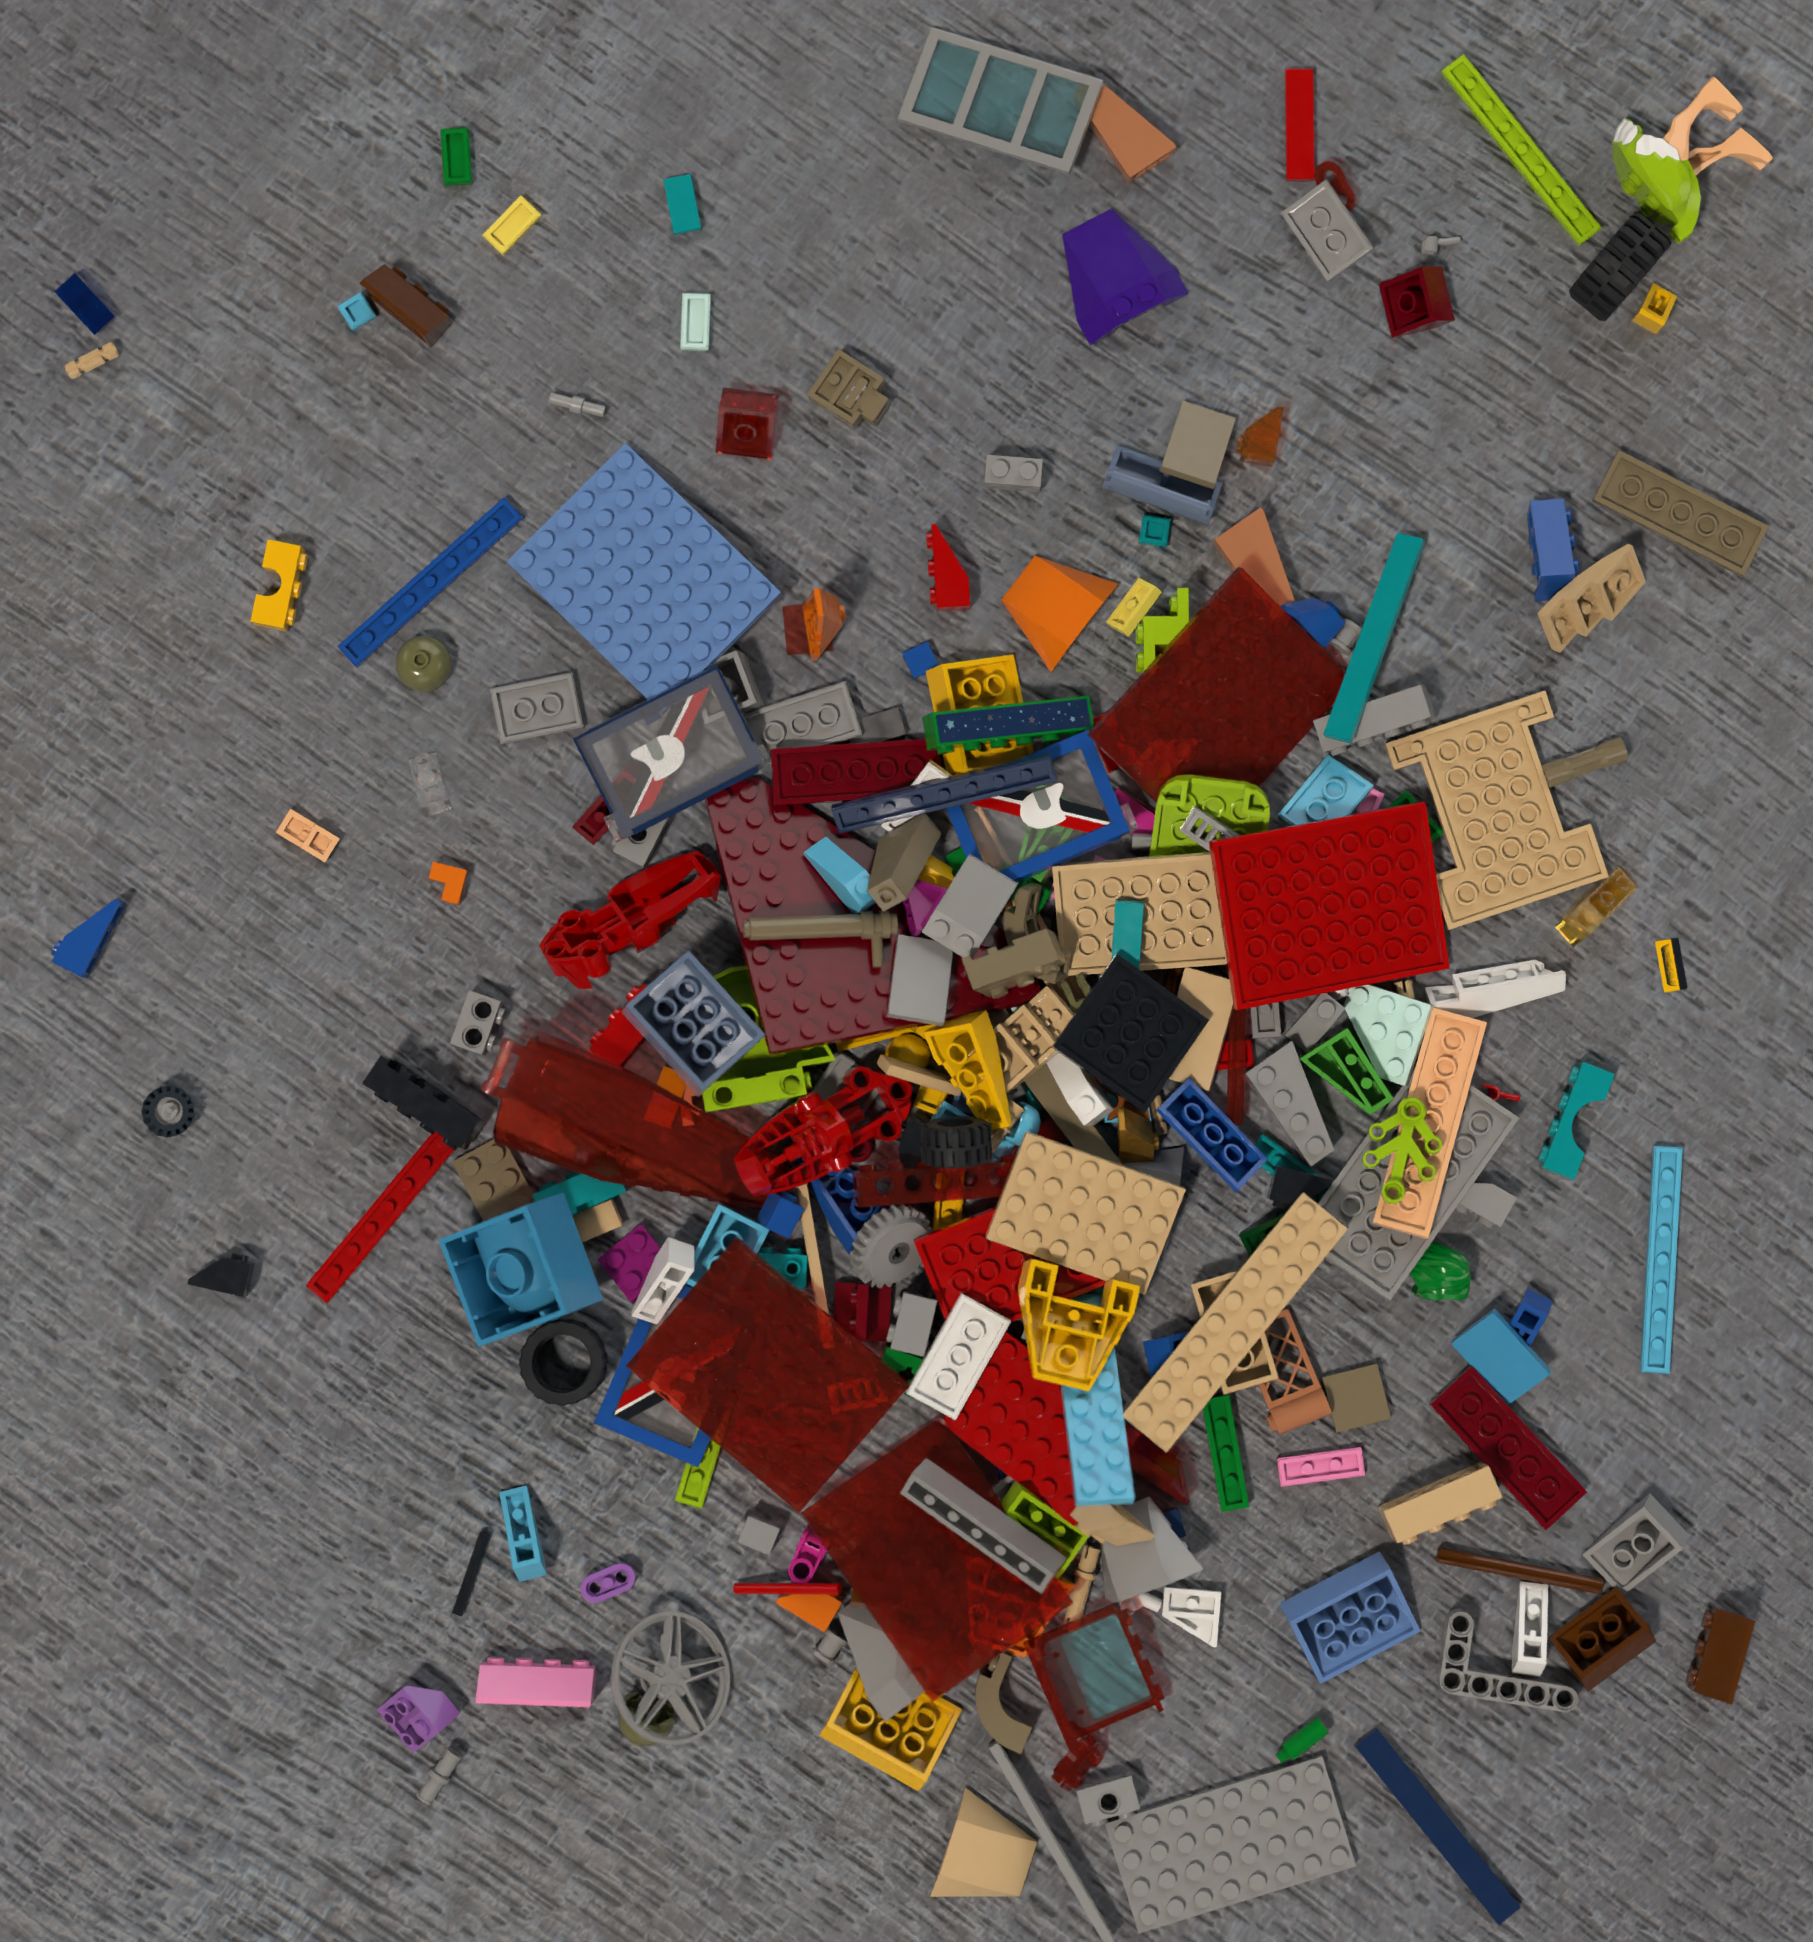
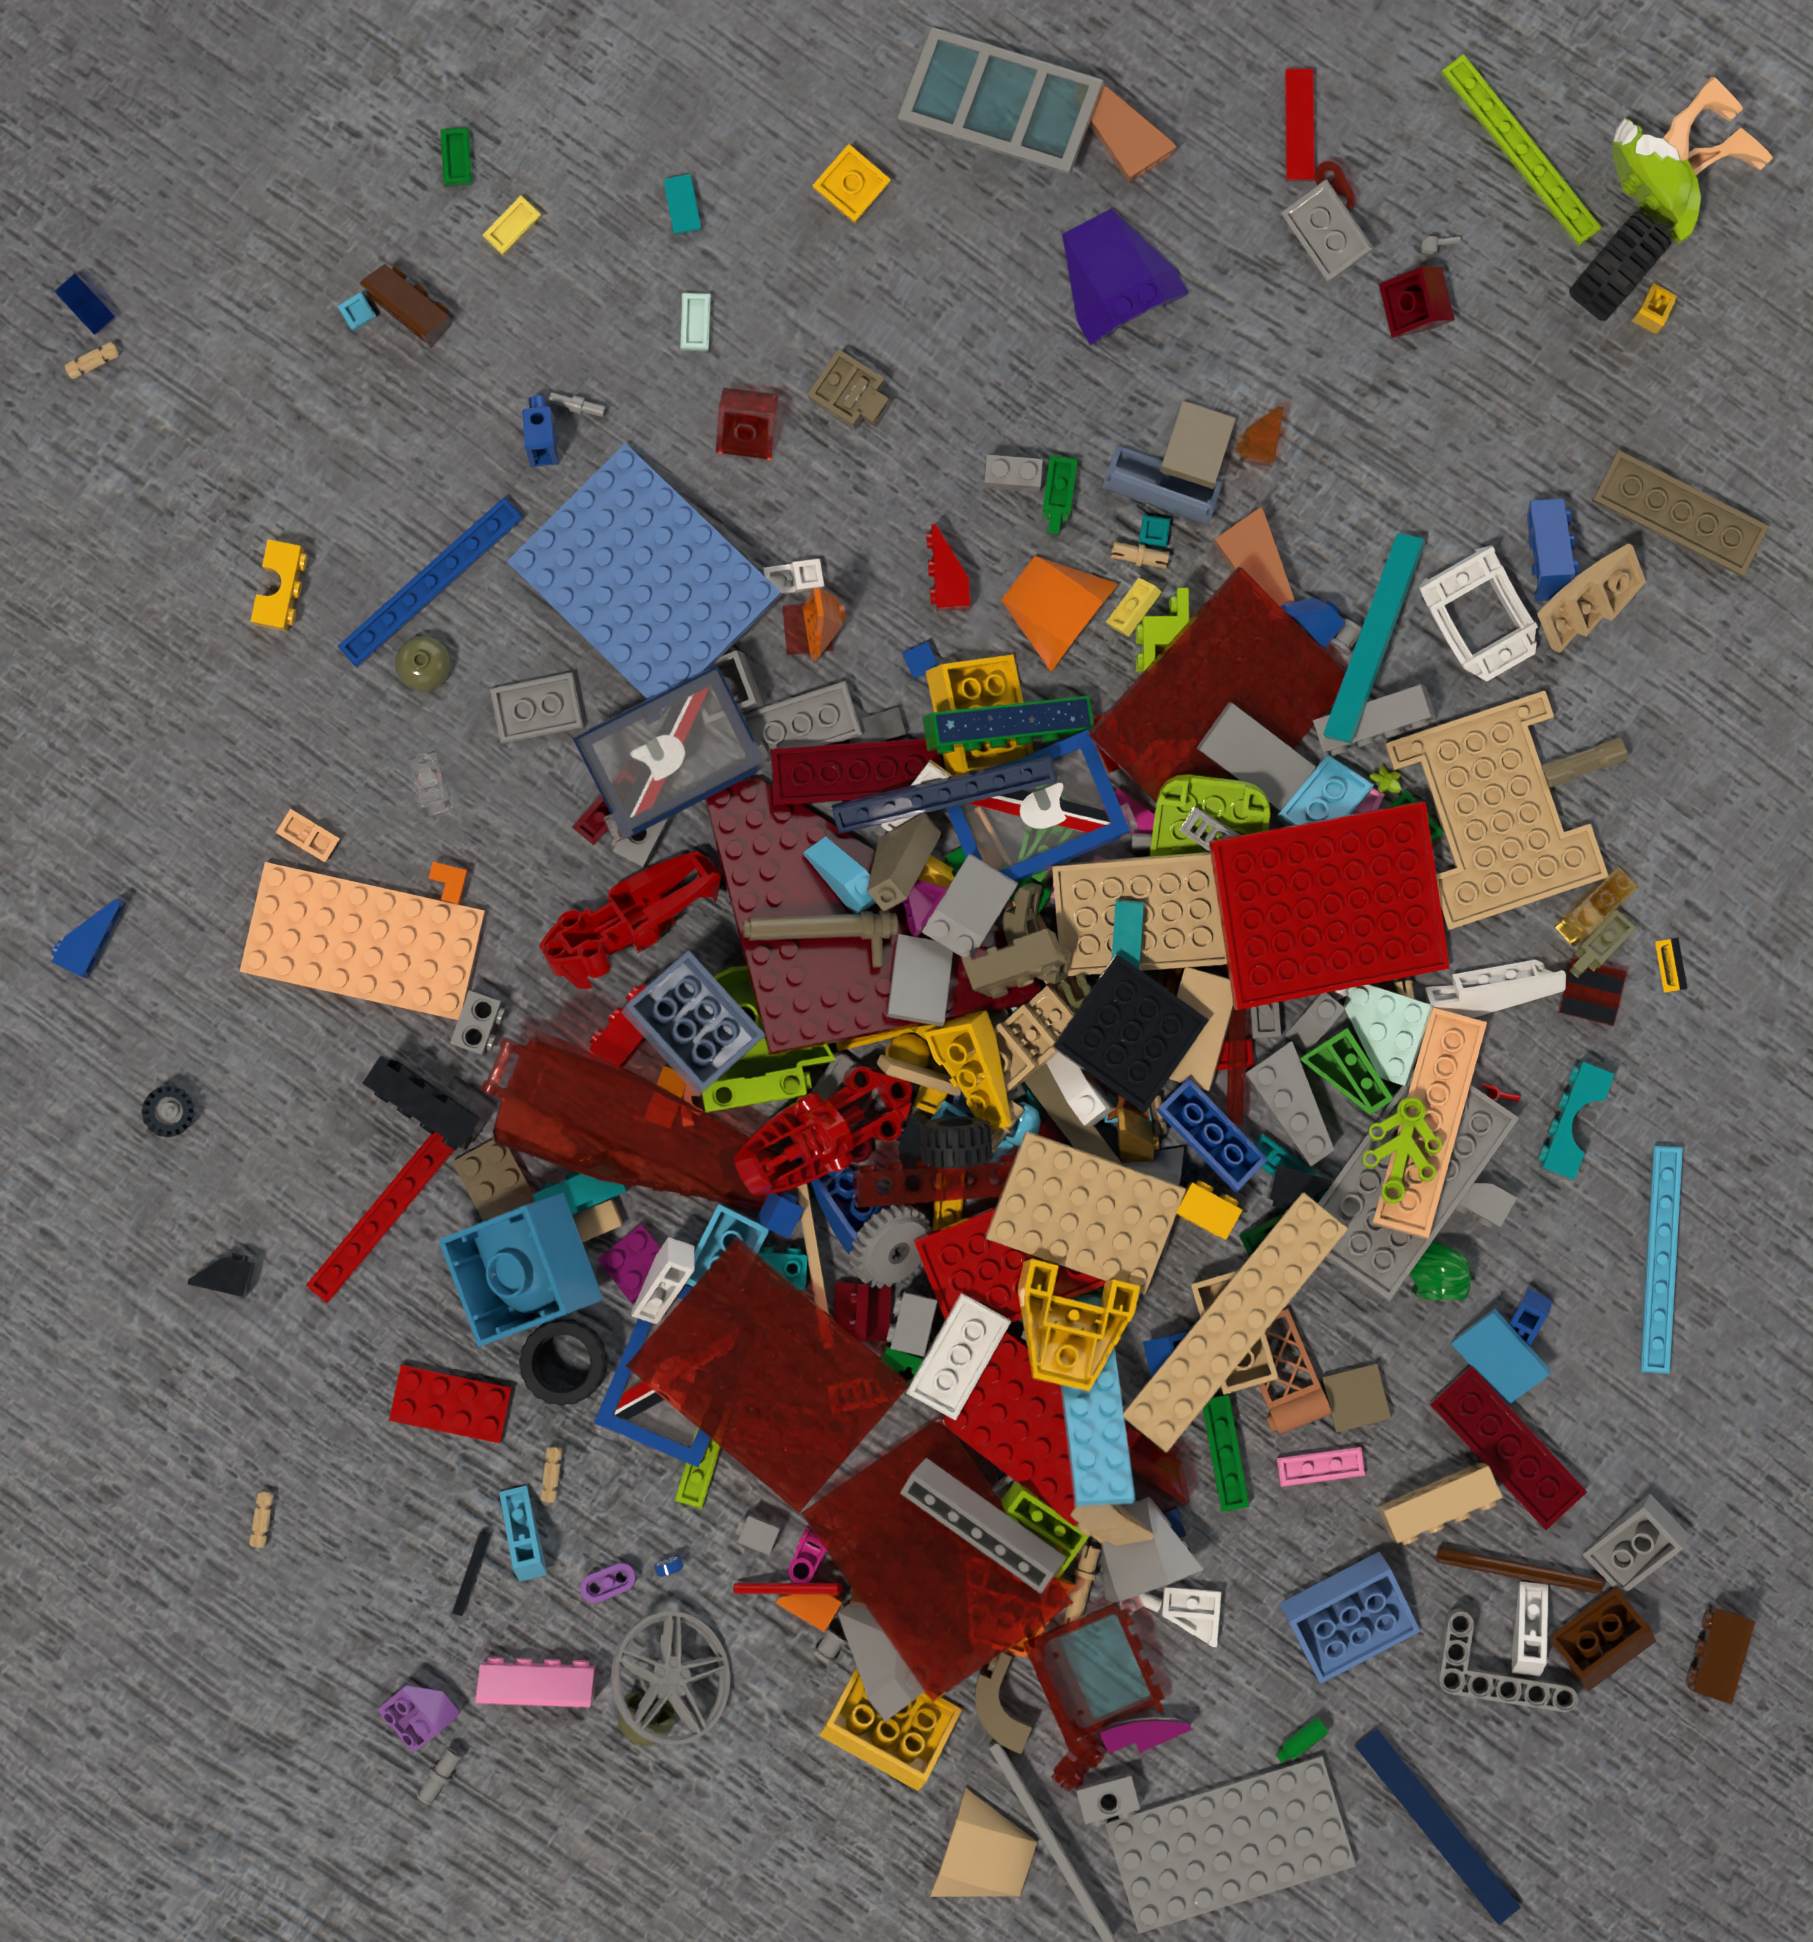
(261, 1519): none -> tan axle
(362, 941): none -> light nougat plate
(450, 1403): none -> red plate
(539, 433): none -> blue torso
(551, 1474): none -> tan axle
(668, 1566): none -> blue tile
(795, 576): none -> white slope
(851, 183): none -> yellow plate
(1058, 491): none -> green hinge
(1139, 555): none -> tan pin
(1143, 1732): none -> magenta slope
(1207, 1210): none -> yellow brick
(1255, 756): none -> light grey tile
(1387, 780): none -> lime plant
(1461, 579): none -> white wedge
(1593, 994): none -> tile
(1602, 943): none -> olive hinge

